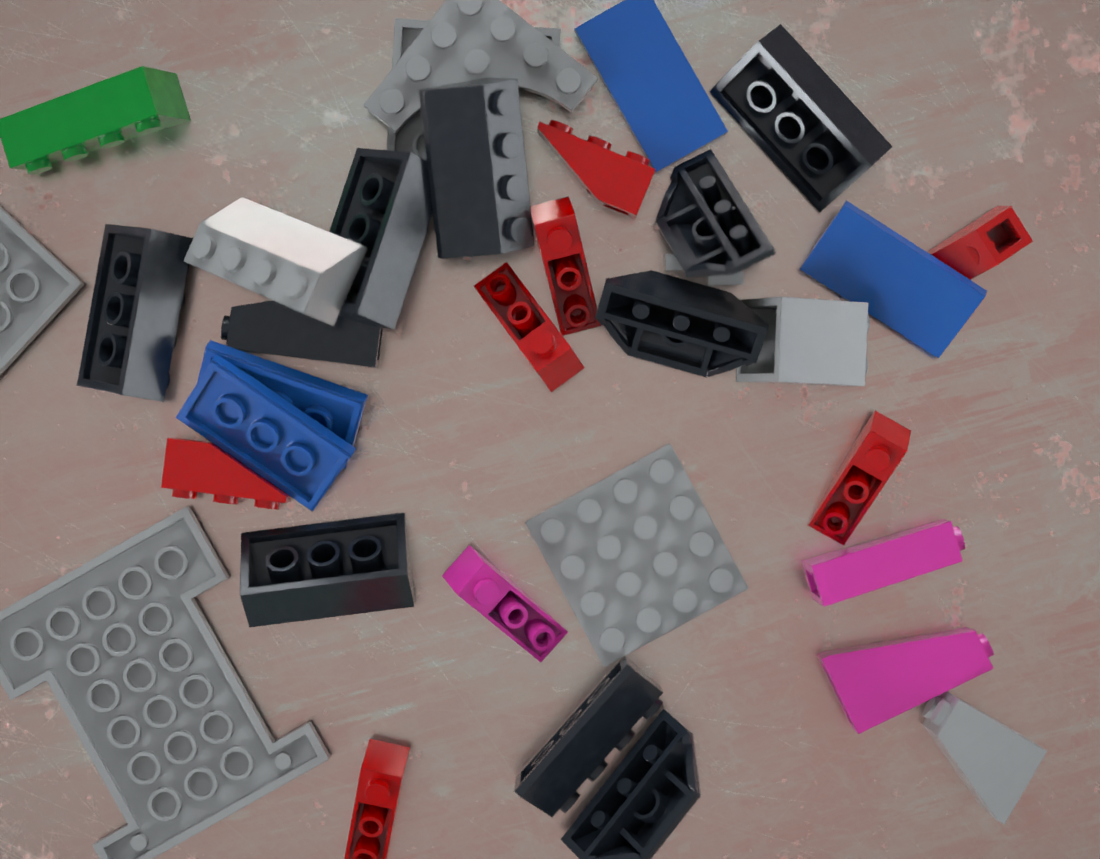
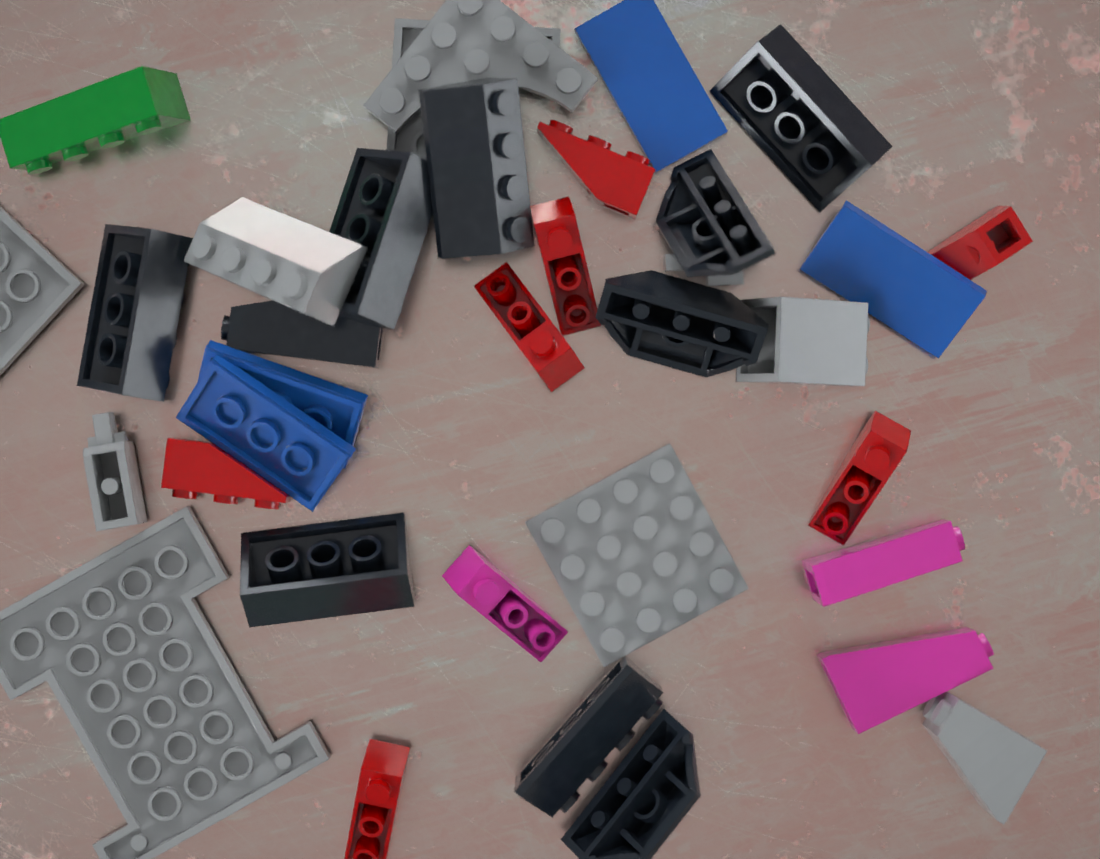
(113, 476): none -> light grey hinge

